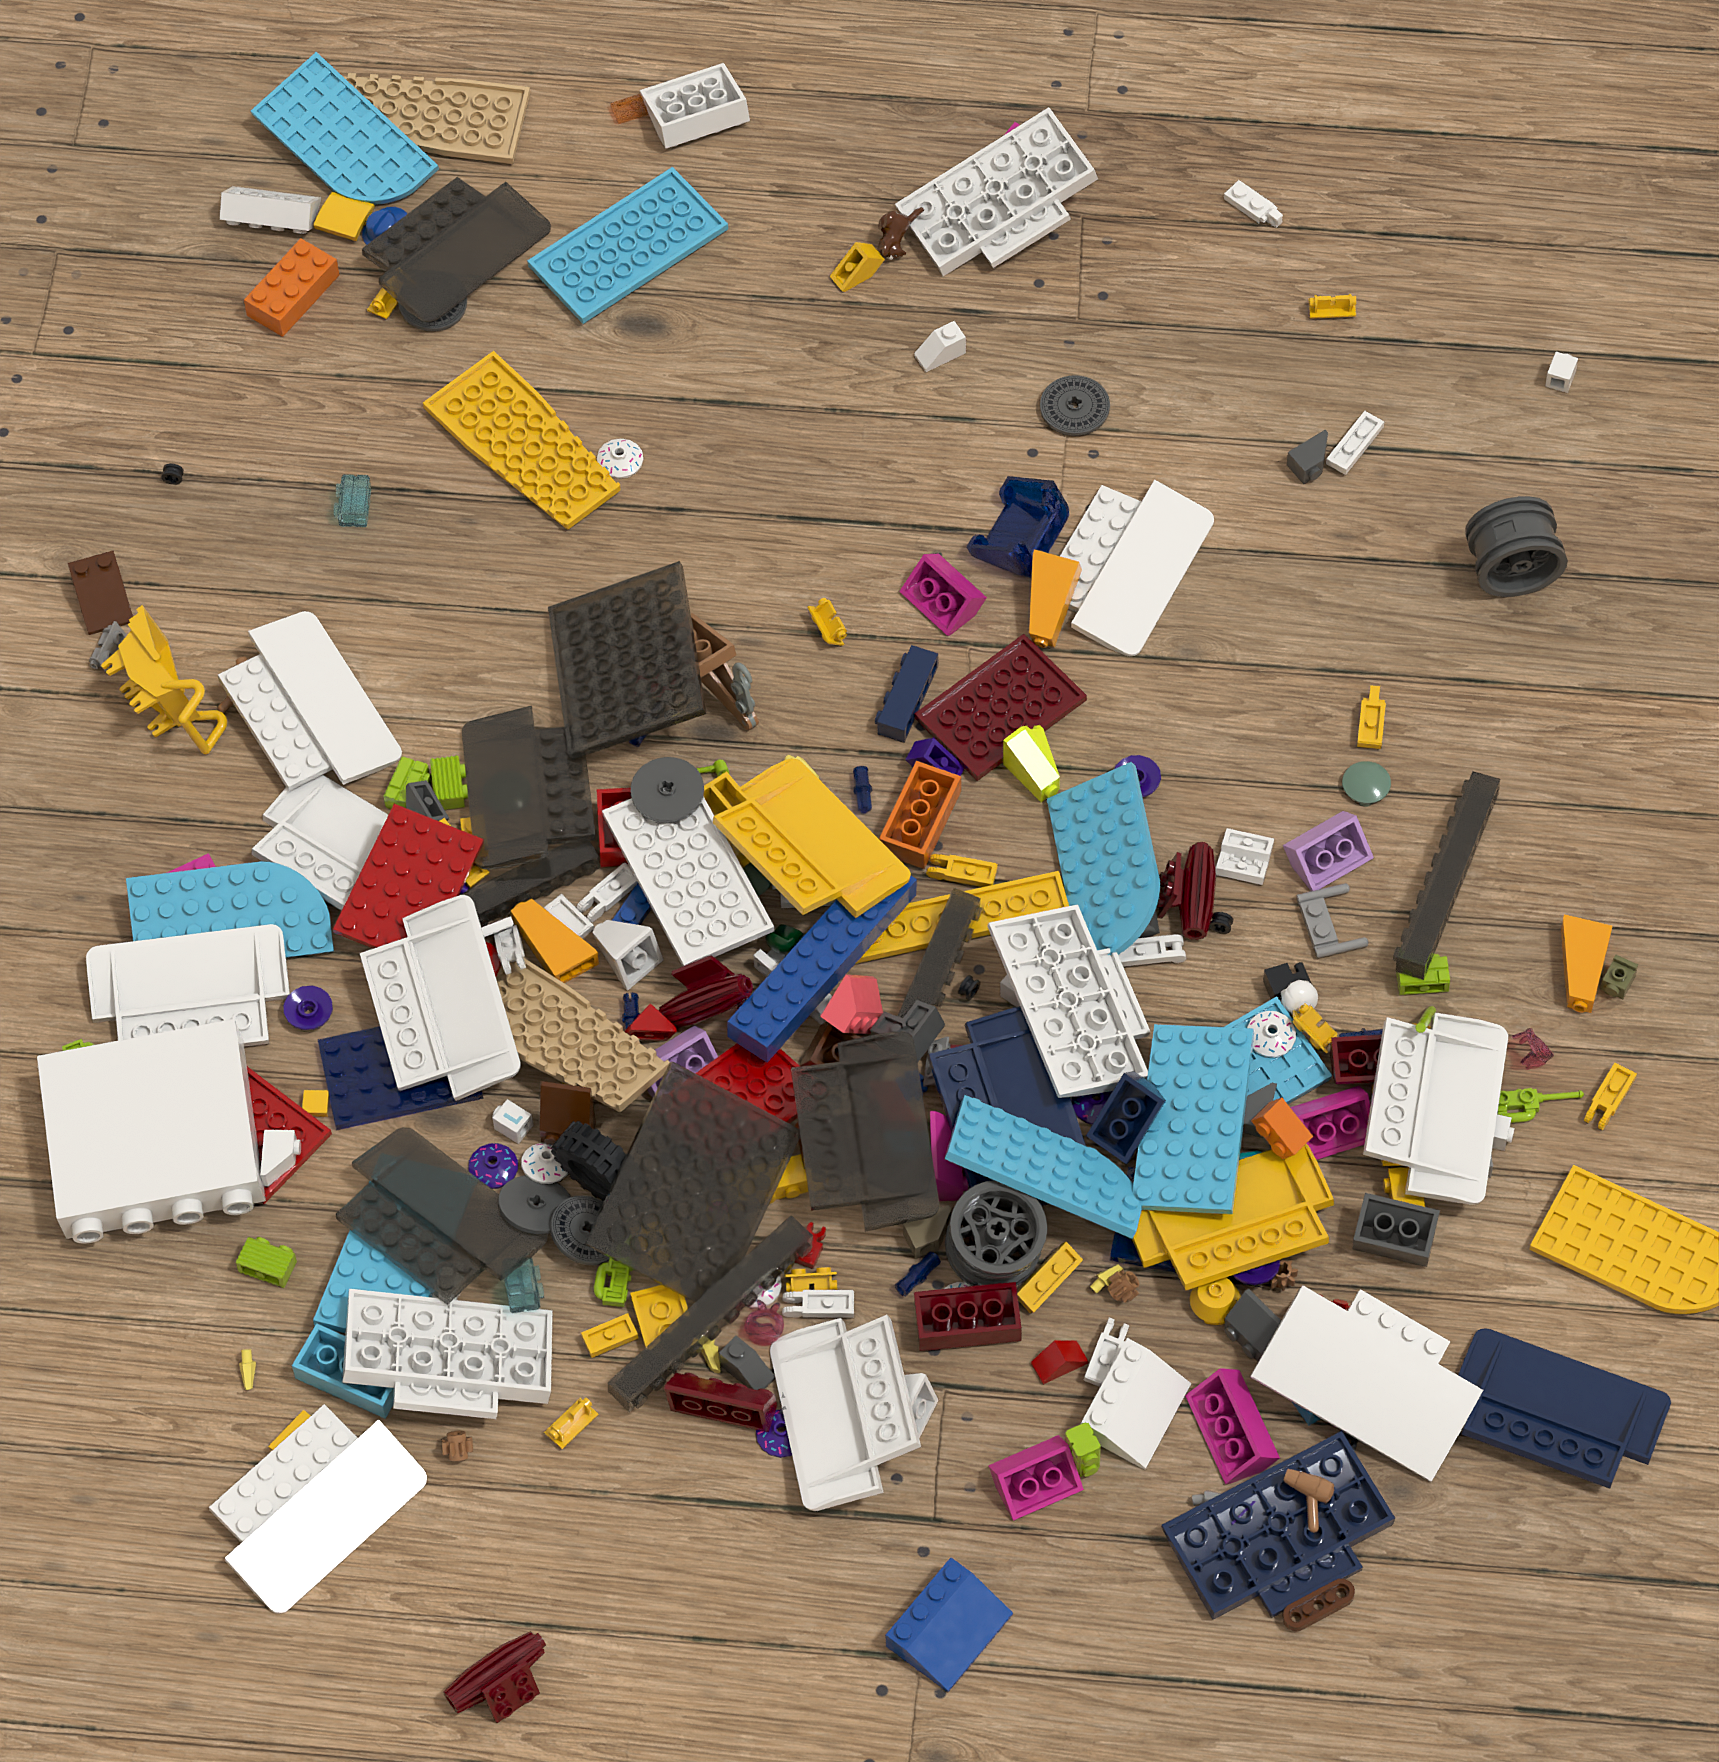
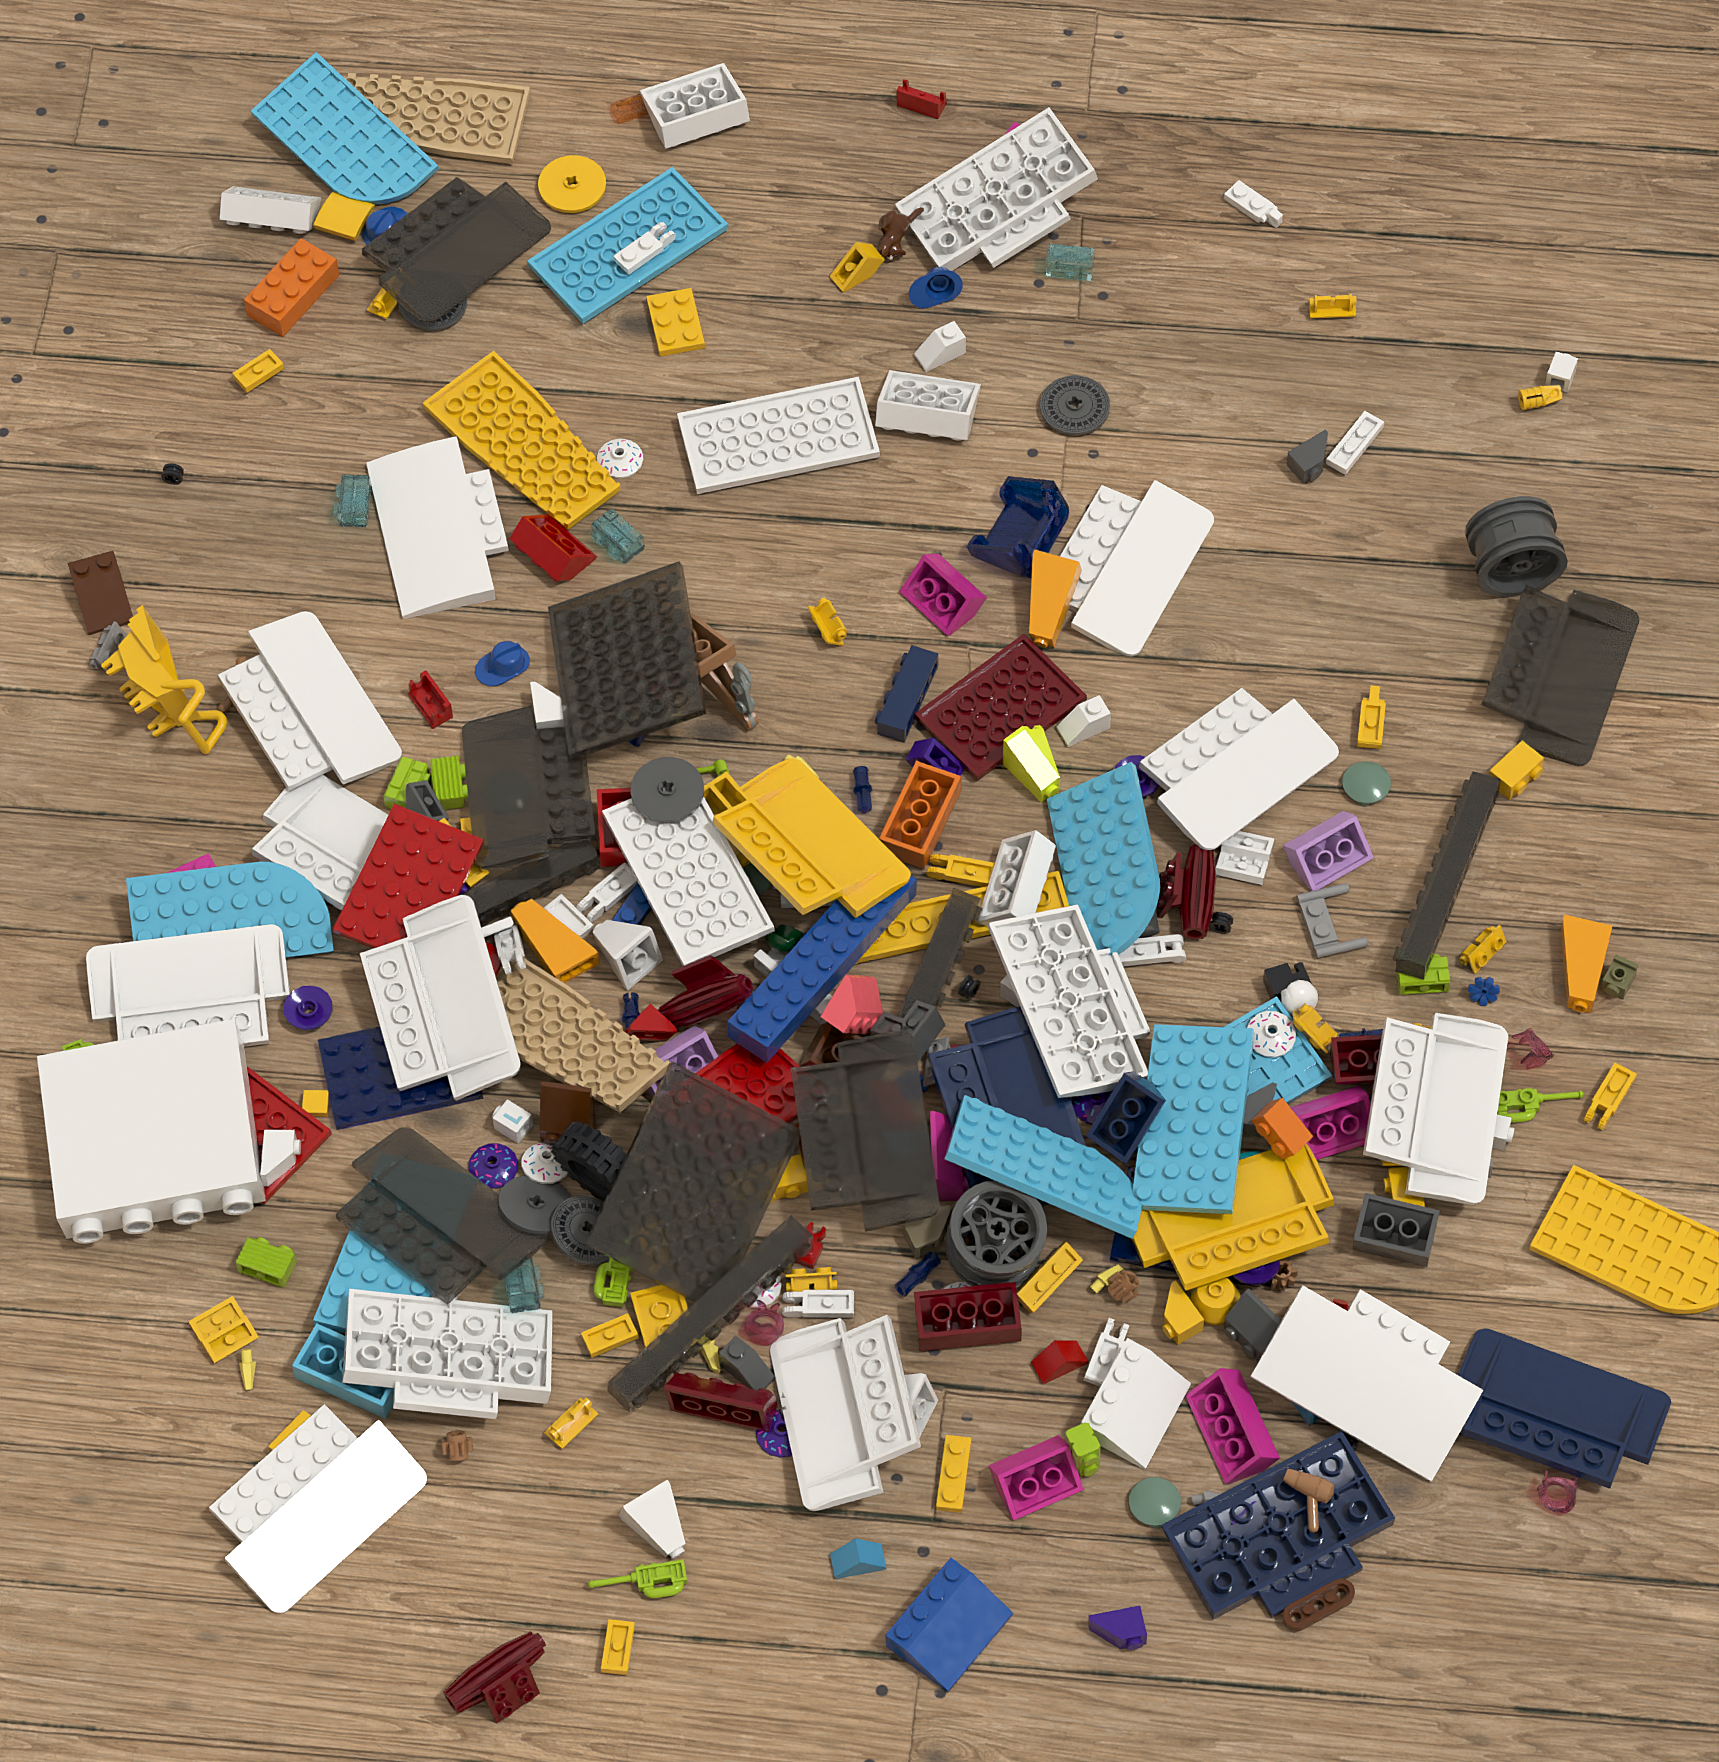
(223, 1329): none -> yellow slope
(258, 370): none -> yellow plate
(430, 700): none -> red hinge
(437, 527): none -> white slope
(502, 663): none -> blue piece
(546, 707): none -> white slope
(551, 547): none -> red slope
(575, 198): none -> yellow piece
(617, 536): none -> clear light blue brick
(618, 1647): none -> yellow plate
(644, 248): none -> white hinge
(650, 1575): none -> lime piece
(656, 1520): none -> white slope
(675, 322): none -> yellow plate
(778, 435): none -> white plate
(857, 1558): none -> dark azure slope
(920, 101): none -> red hinge
(927, 405): none -> white slope
(935, 287): none -> blue piece
(953, 1474): none -> yellow plate
(1017, 877): none -> white slope
(1070, 262): none -> clear light blue brick
(1085, 721): none -> white slope
(1120, 1627): none -> dark purple slope
(1154, 1501): none -> sand green dish
(1181, 1316): none -> yellow slope
(1236, 766): none -> white slope
(1425, 1019): lime bar -> none
(1483, 990): none -> blue plant
(1489, 943): none -> yellow hinge
(1517, 769): none -> yellow brick
(1544, 396): none -> yellow hinge
(1561, 670): none -> clear smoke slope
(1563, 1506): none -> clear pink piece

